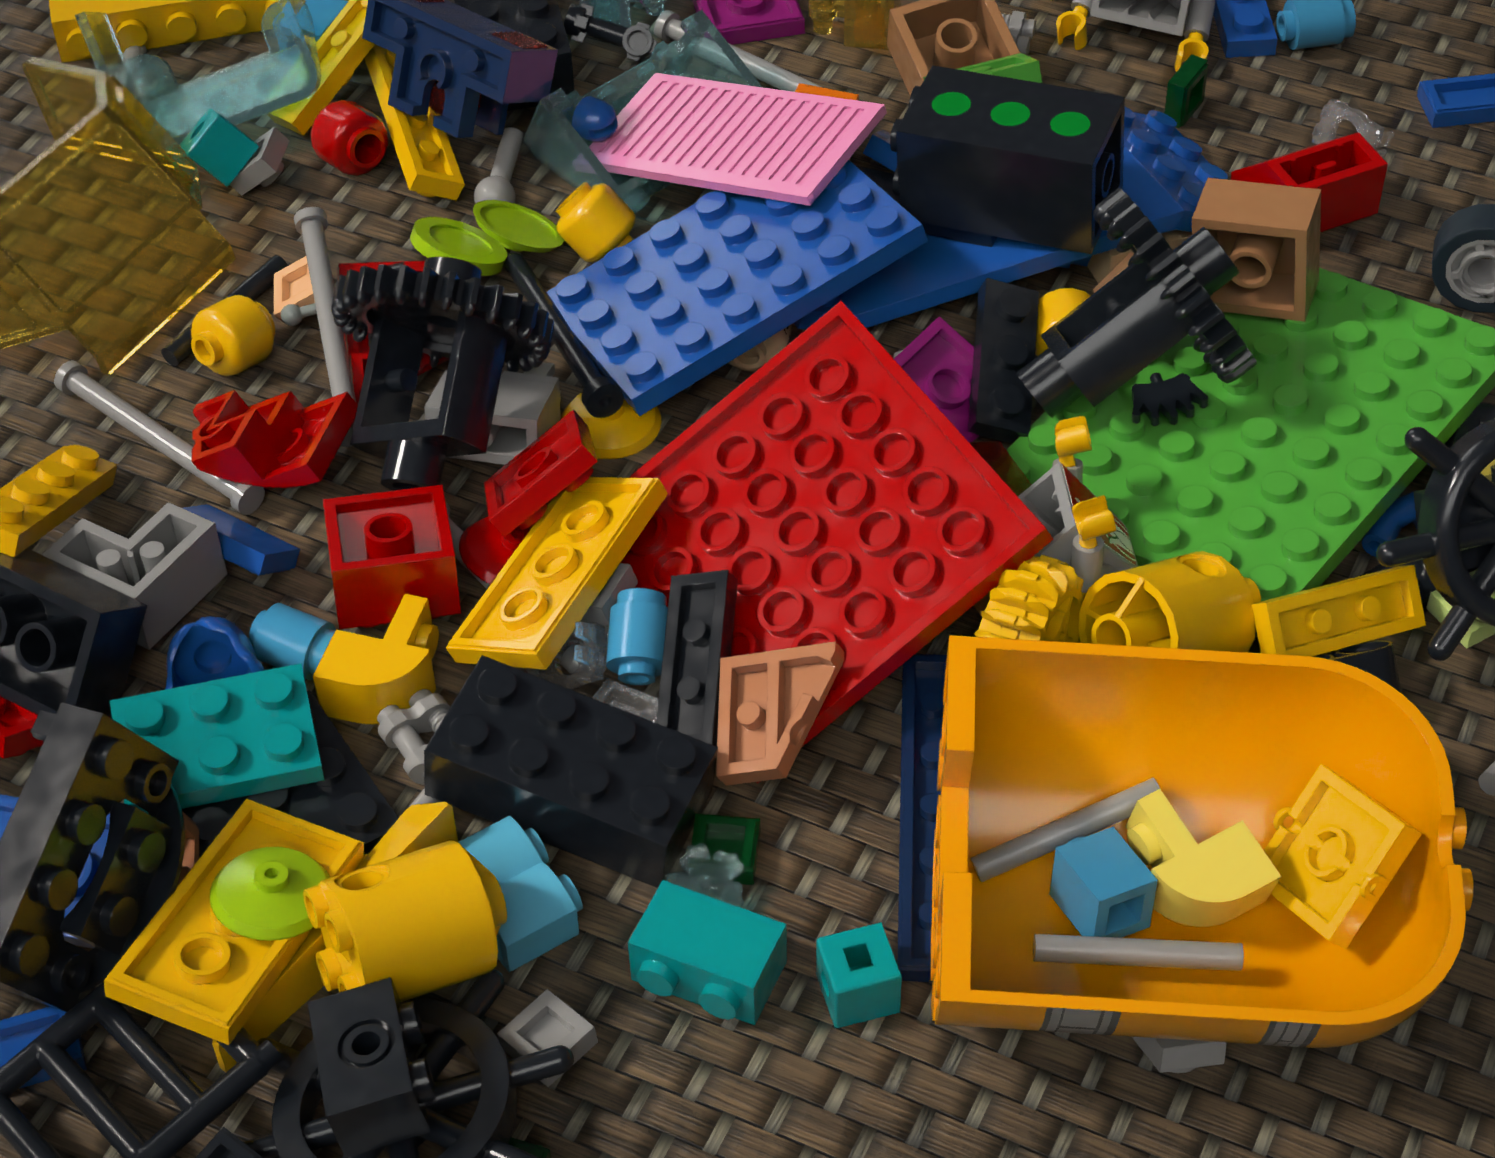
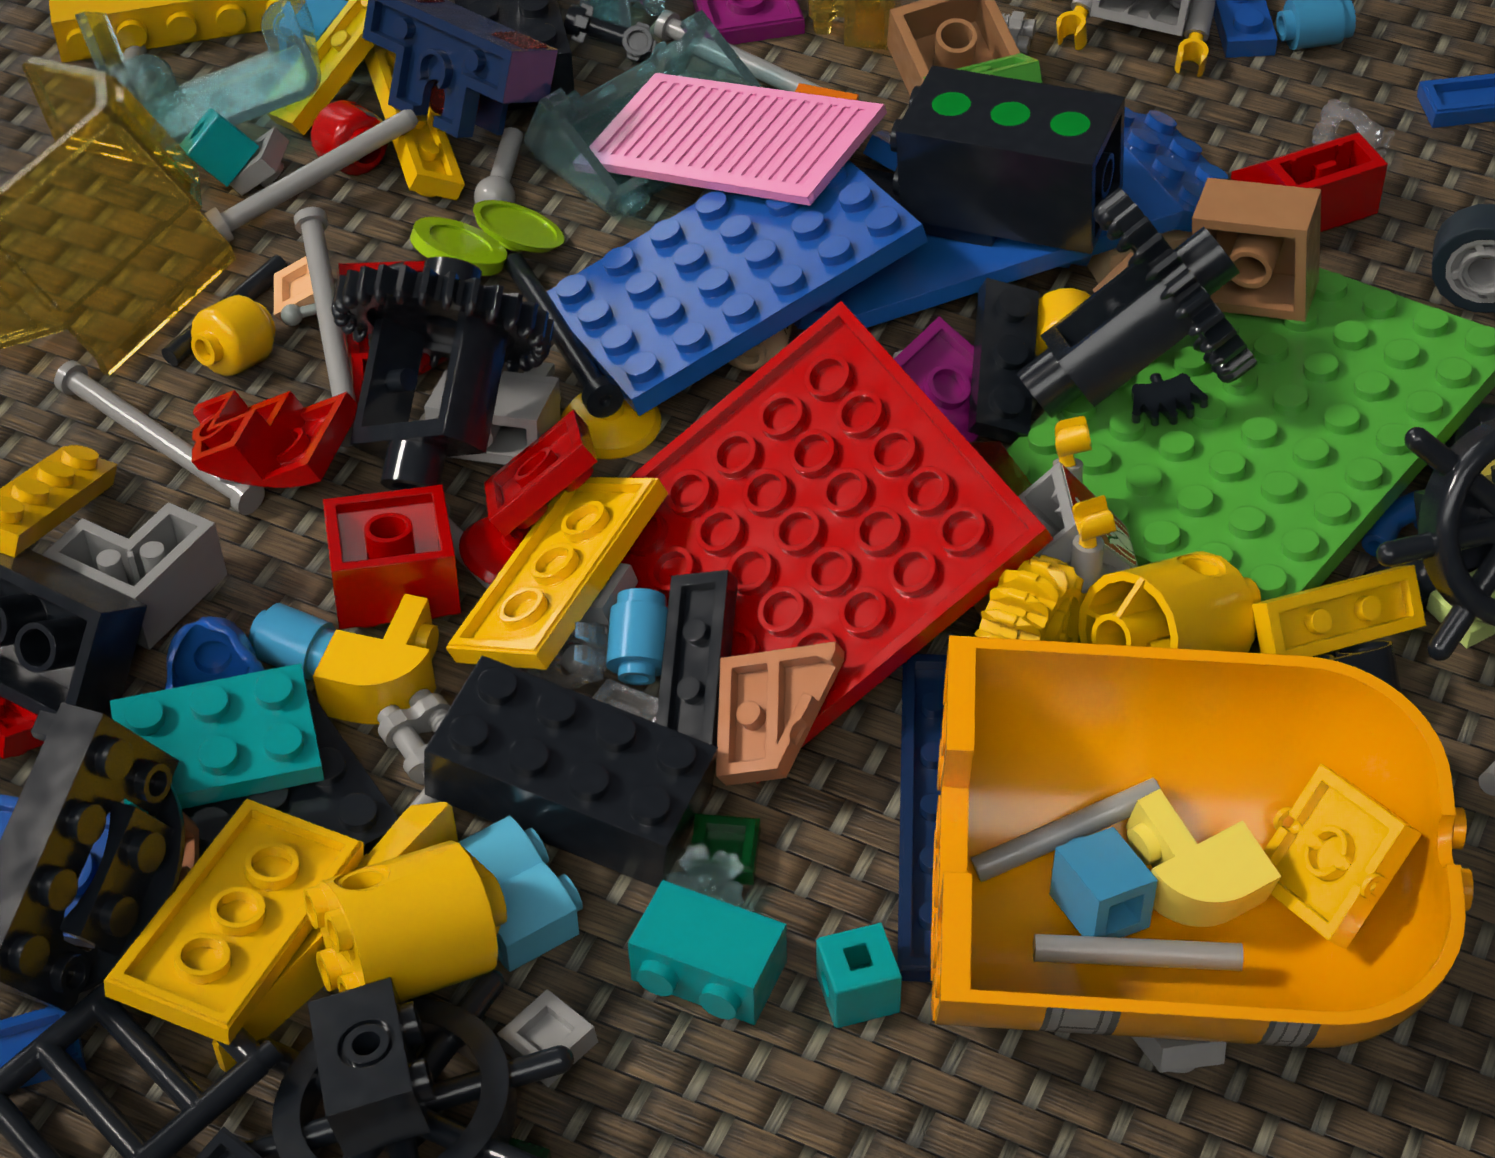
(248, 545): blue tile -> none
(263, 893): lime piece -> none
(311, 174): none -> light grey bar
(594, 119): blue hinge -> none
(594, 221): yellow head -> none
(1186, 90): dark green tile -> none

